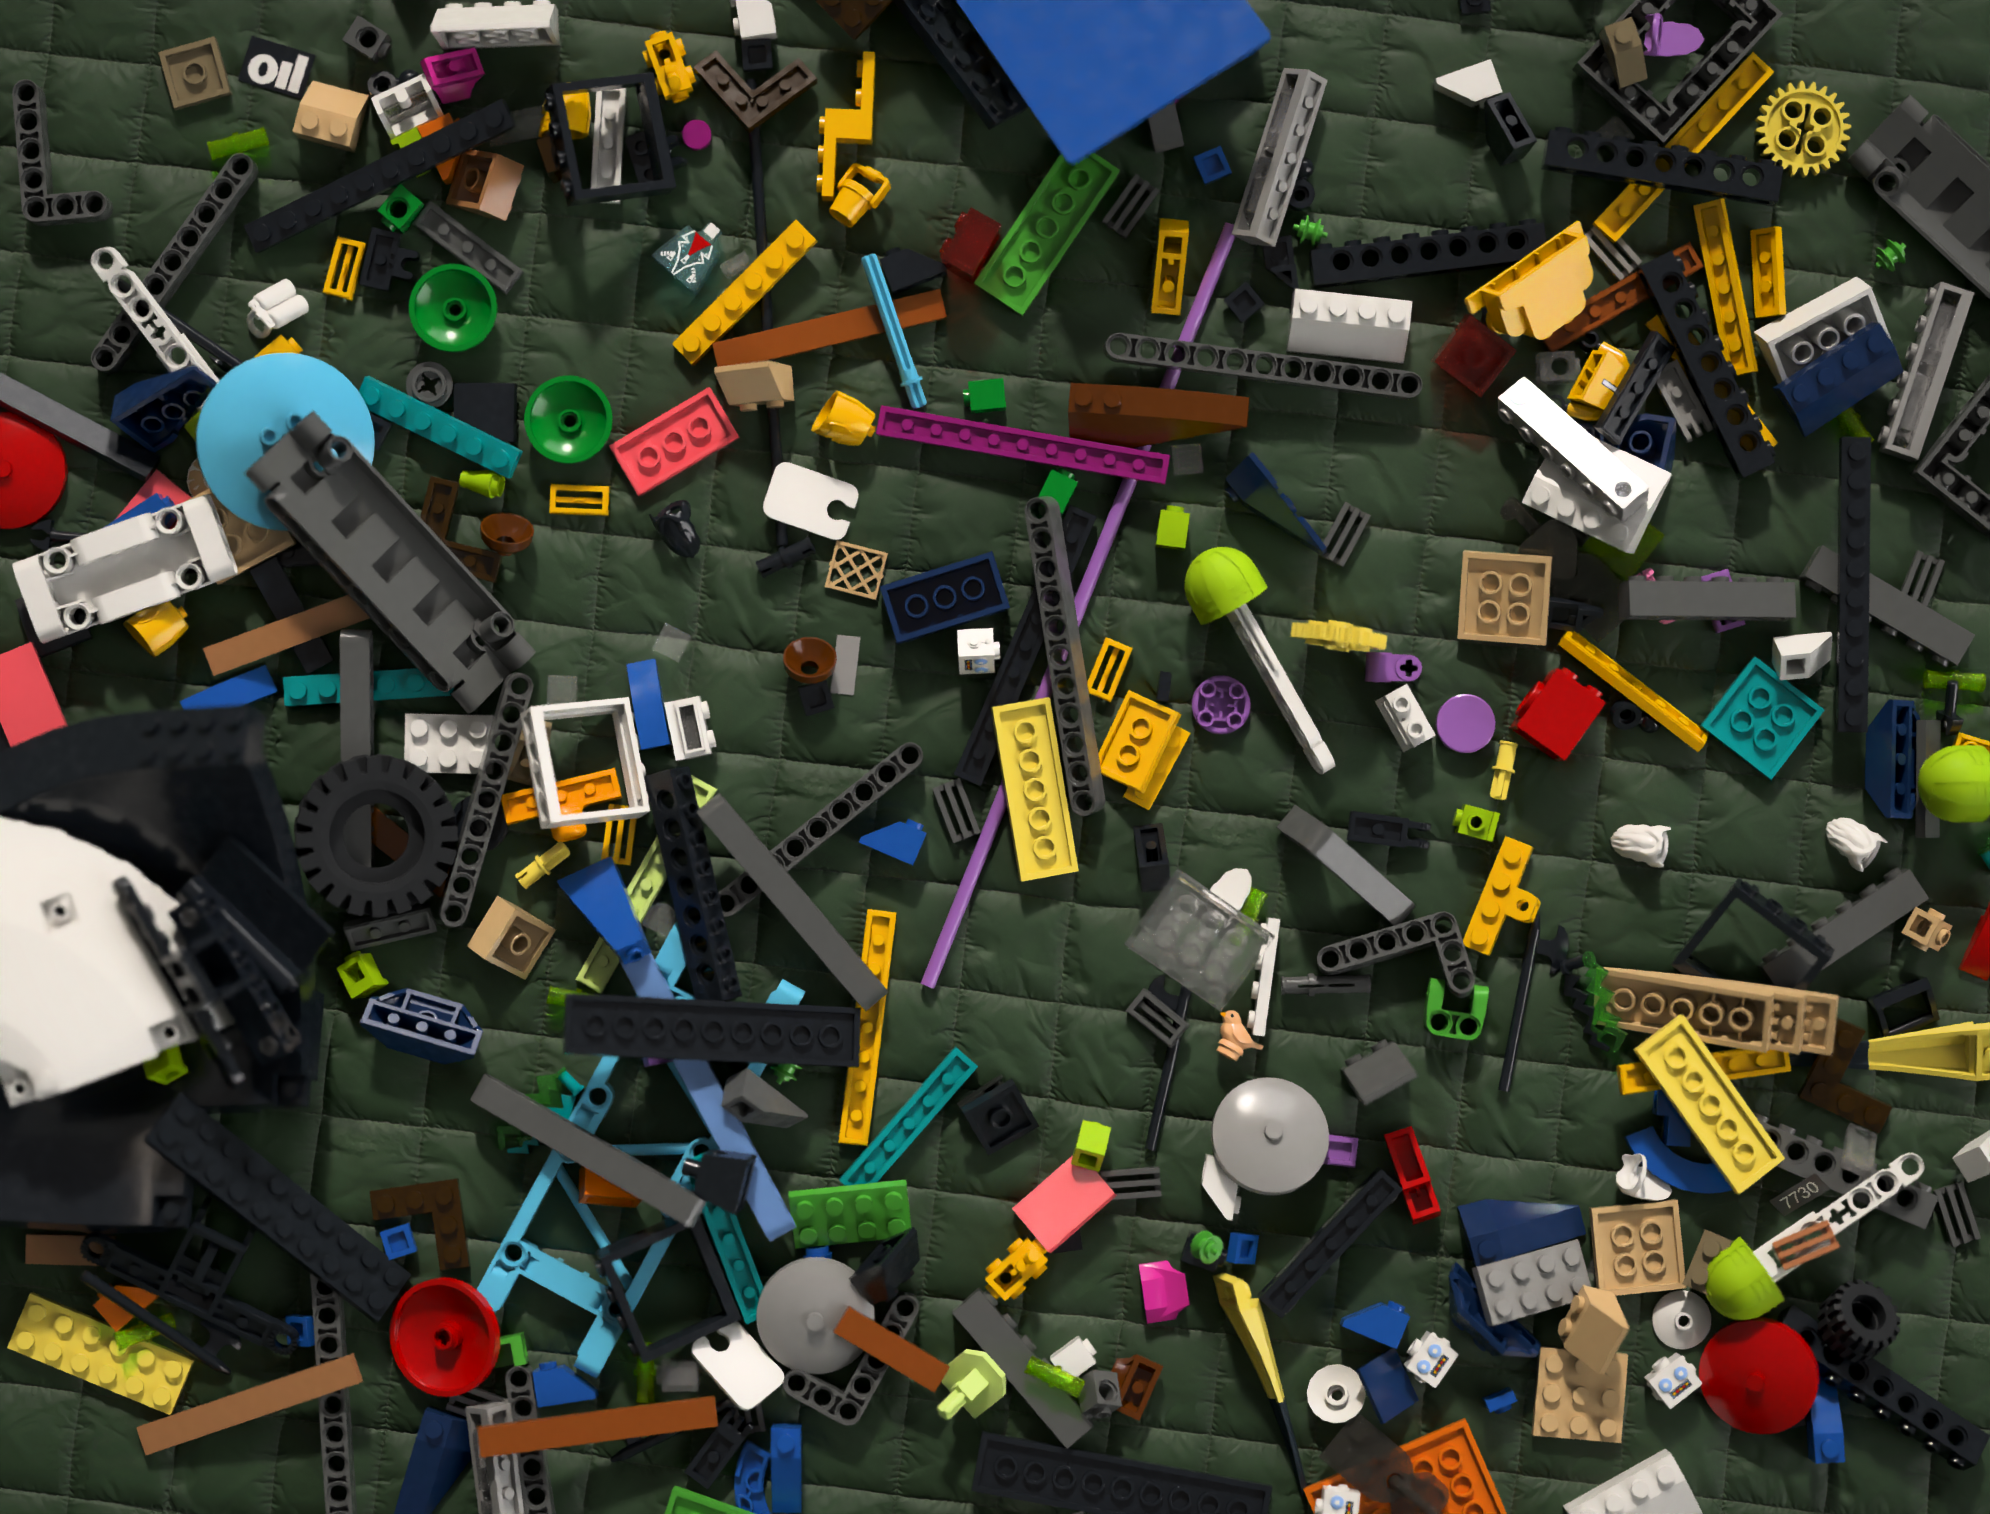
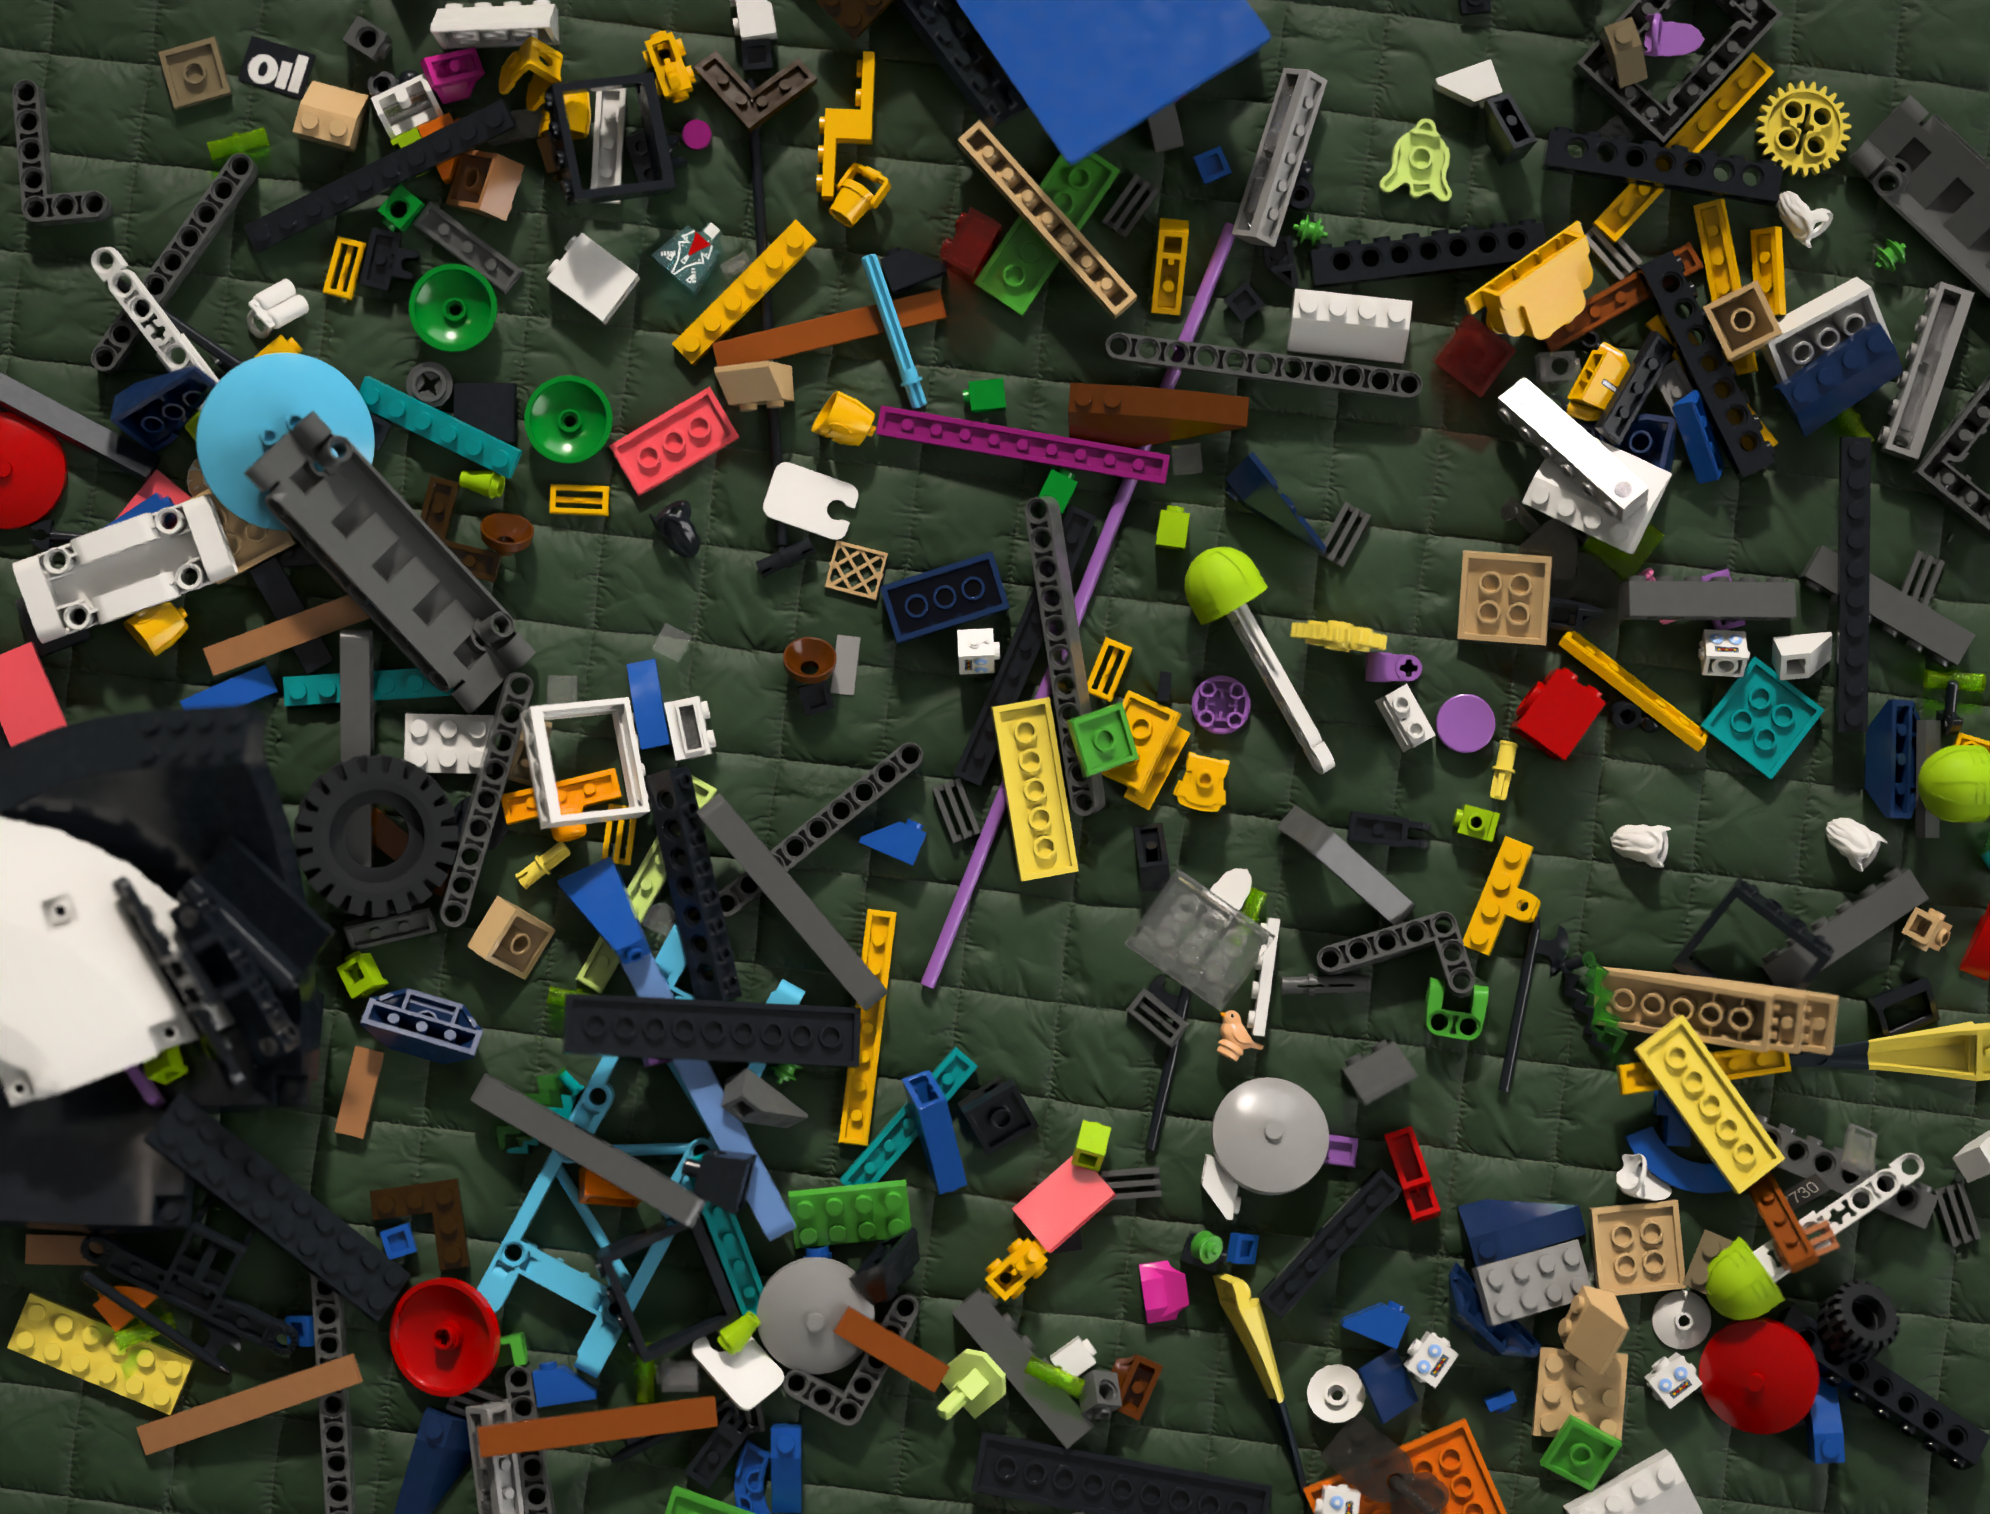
(145, 1086): none -> medium lavender tile
(359, 1092): none -> medium nougat tile
(528, 59): none -> yellow piece
(592, 277): none -> white brick
(736, 1335): none -> lime cone
(935, 1131): none -> blue slope
(1046, 220): none -> tan brick
(1102, 739): none -> bright green tile
(1202, 783): none -> yellow piece
(1421, 163): none -> yellowish green tile
(1580, 1452): none -> bright green tile
(1698, 437): none -> blue slope
(1723, 653): none -> white head
(1743, 321): none -> tan slope
(1782, 1223): none -> dark orange tile
(1801, 219): none -> white piece
(1826, 1091): dark brown plate -> none

